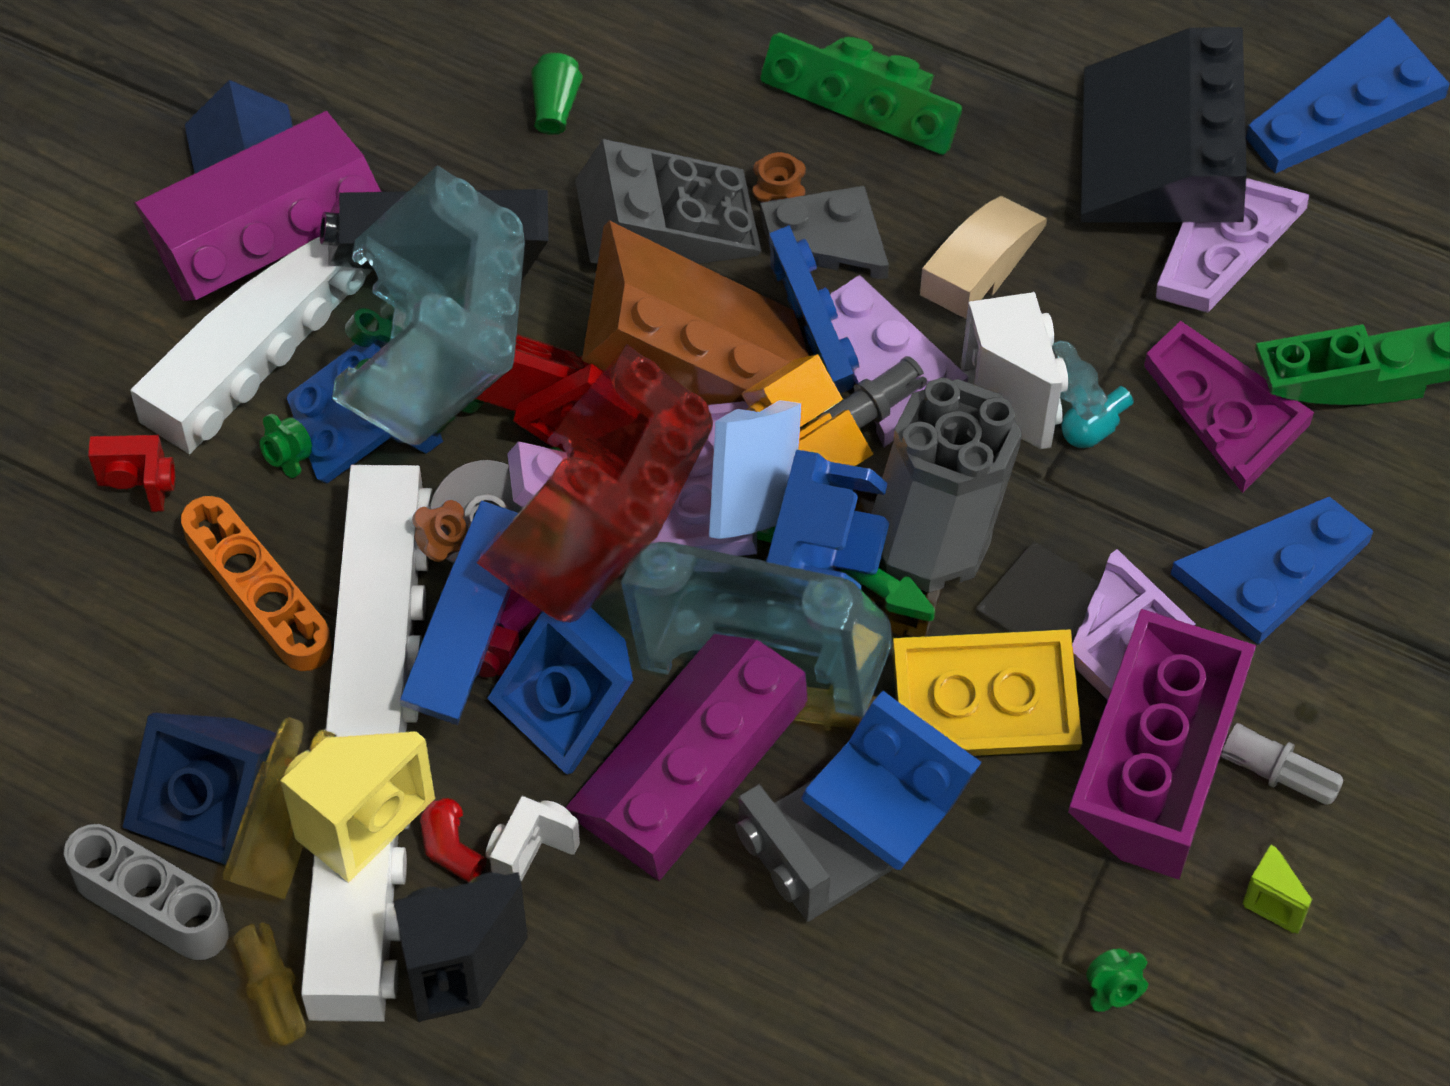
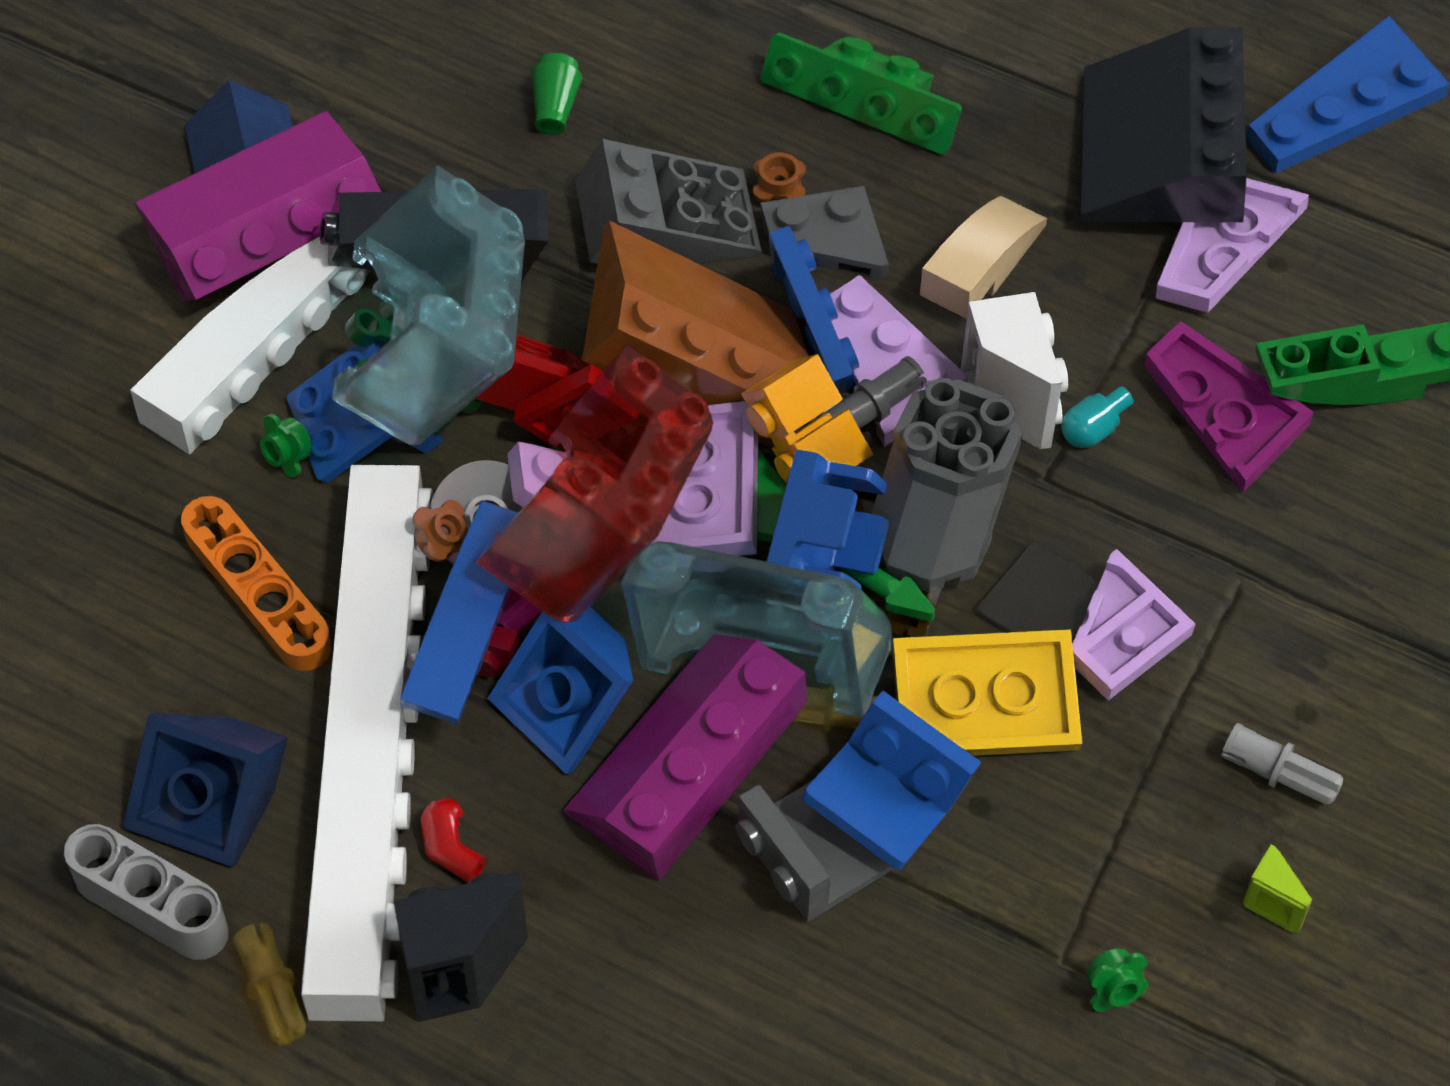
(132, 462): red bracket -> none
(265, 843): clear yellow hinge -> none
(357, 795): light yellow slope -> none
(531, 824): white bracket -> none
(752, 468): light blue slope -> none
(1083, 384): clear light blue axle -> none
(1161, 741): magenta slope -> none
(1274, 567): blue wing -> none

